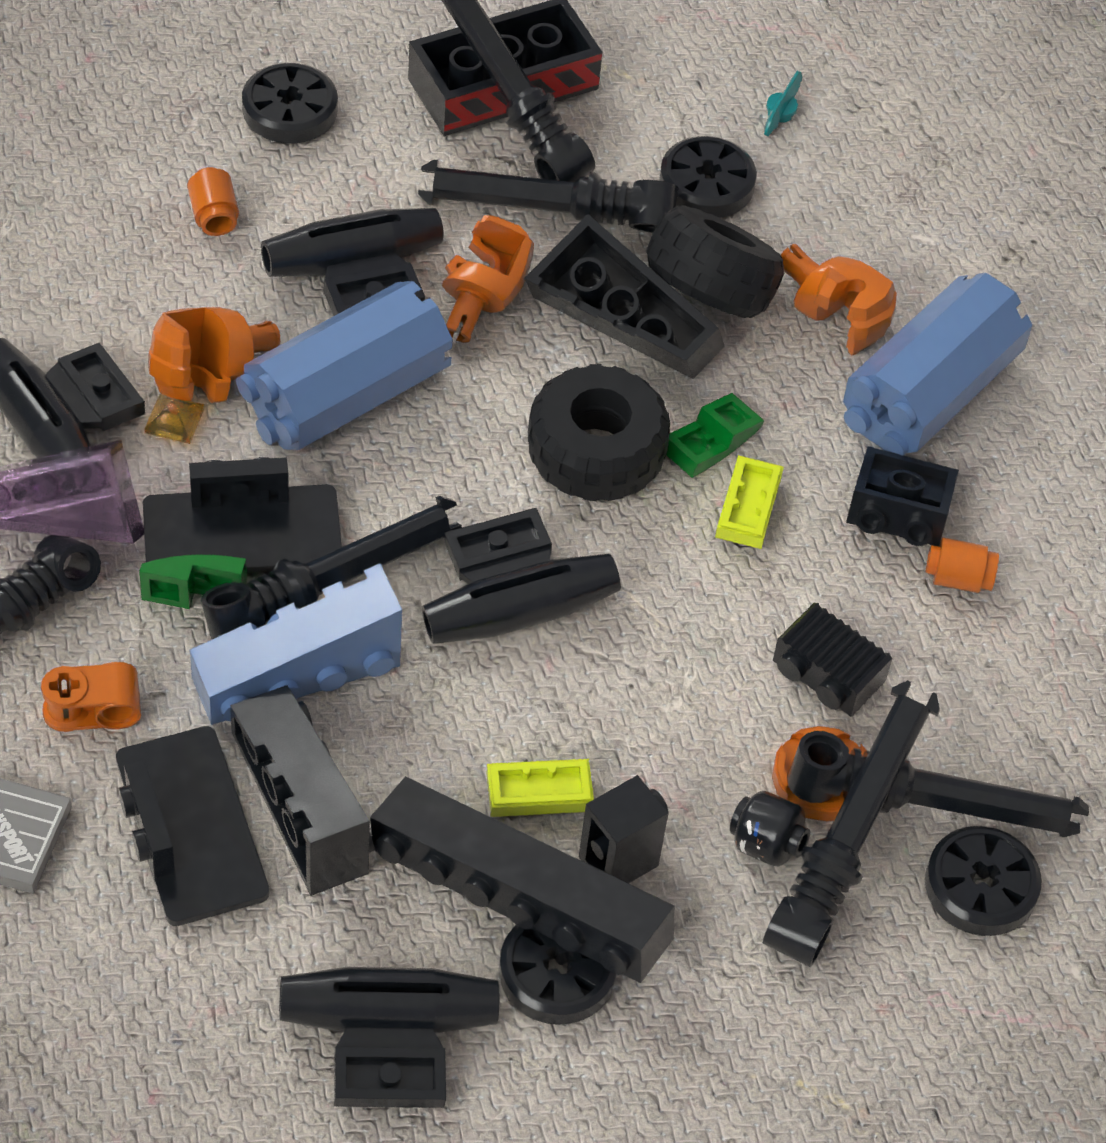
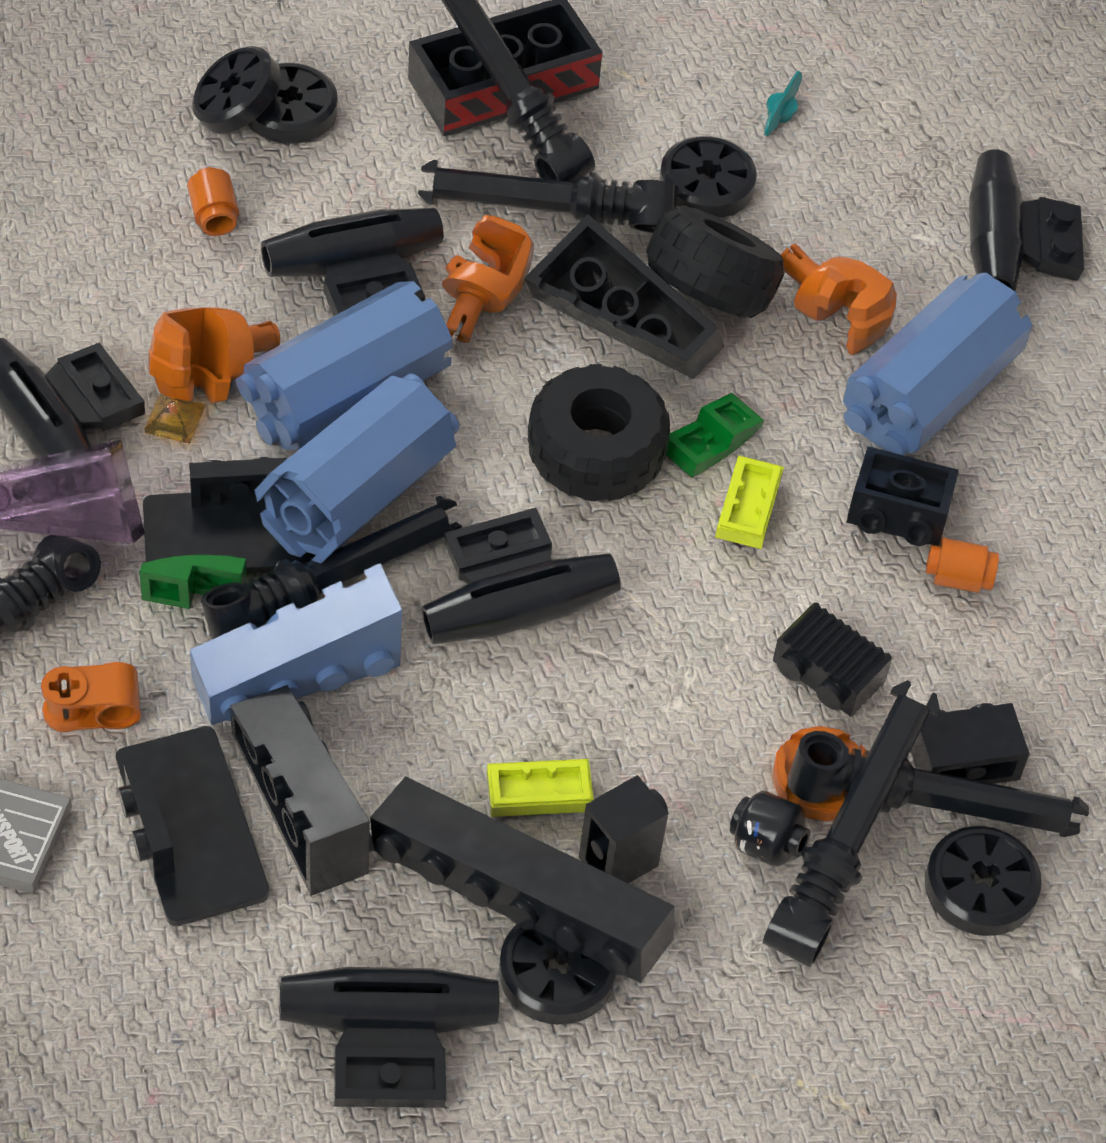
(236, 89): none -> black wheel
(356, 467): none -> medium blue brick
(973, 744): none -> black brick
(1009, 230): none -> black plate

